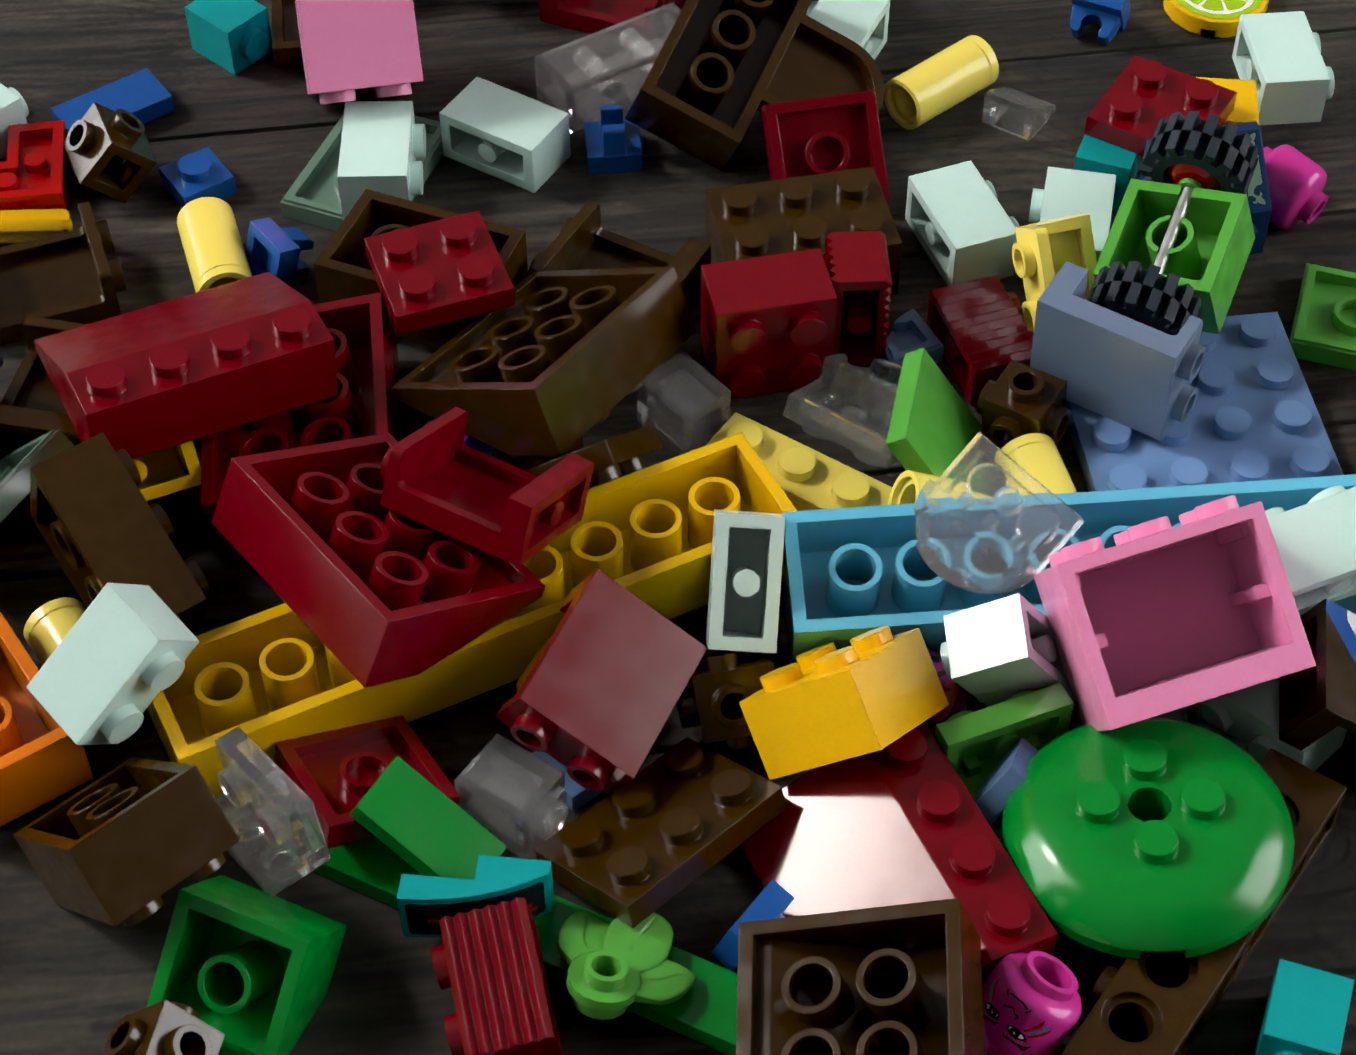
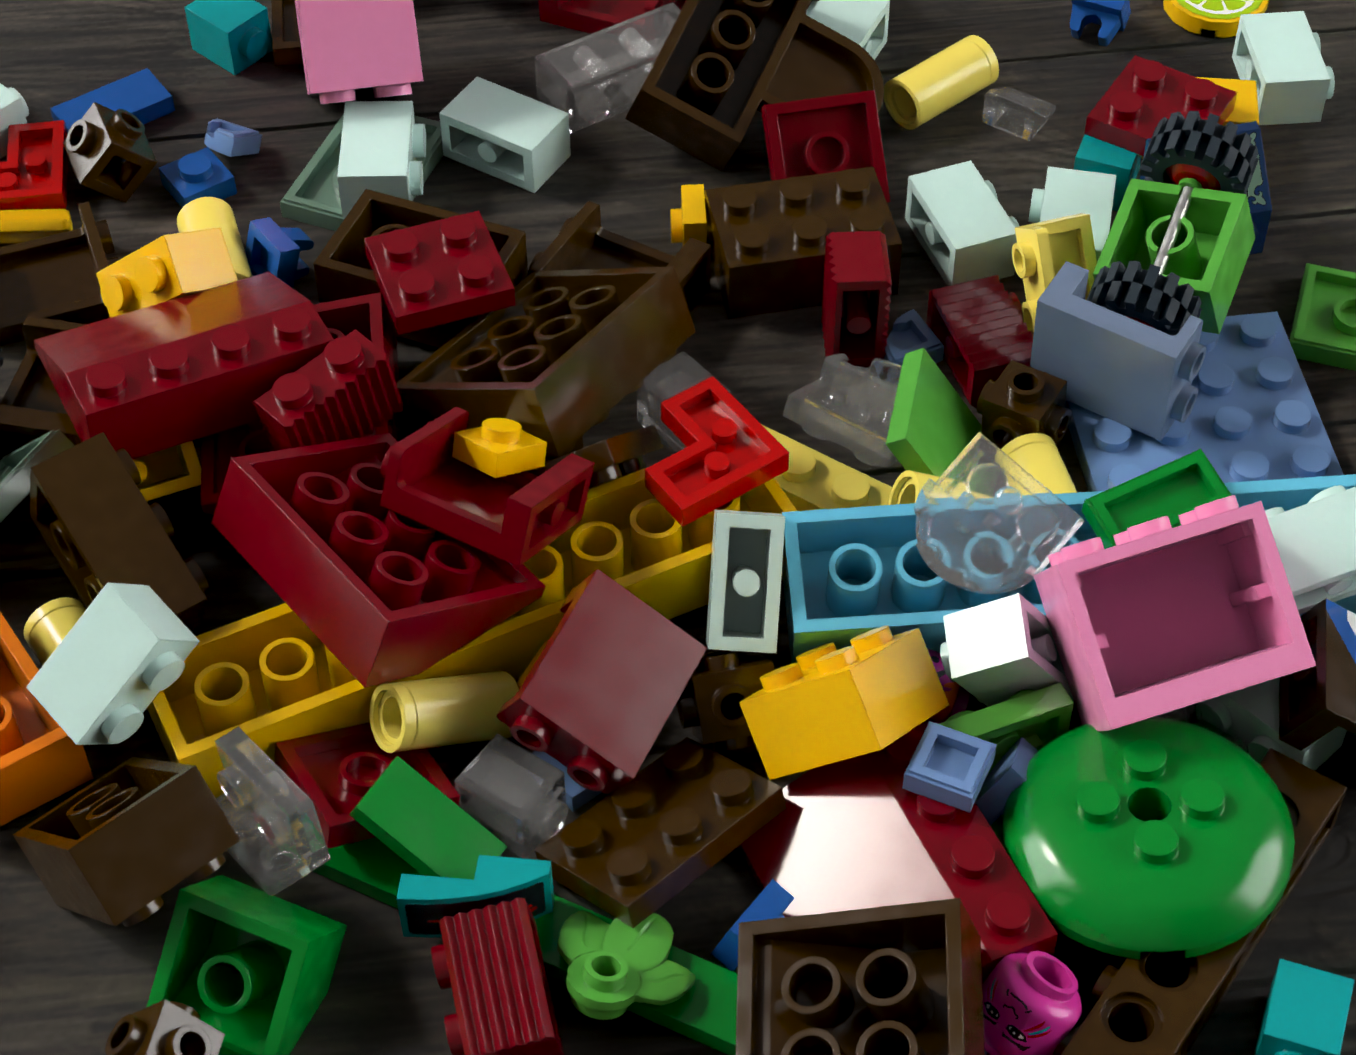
(166, 271): none -> yellow brick
(231, 138): none -> medium blue tile
(331, 396): none -> dark red brick
(440, 711): none -> light yellow pin
(499, 448): none -> yellow plate
(613, 143): blue tile -> none
(691, 217): none -> yellow plate
(722, 457): none -> red plate
(767, 321): dark red brick -> none
(949, 766): none -> medium blue tile
(1155, 494): none -> green tile
(1294, 186): dark pink head -> none

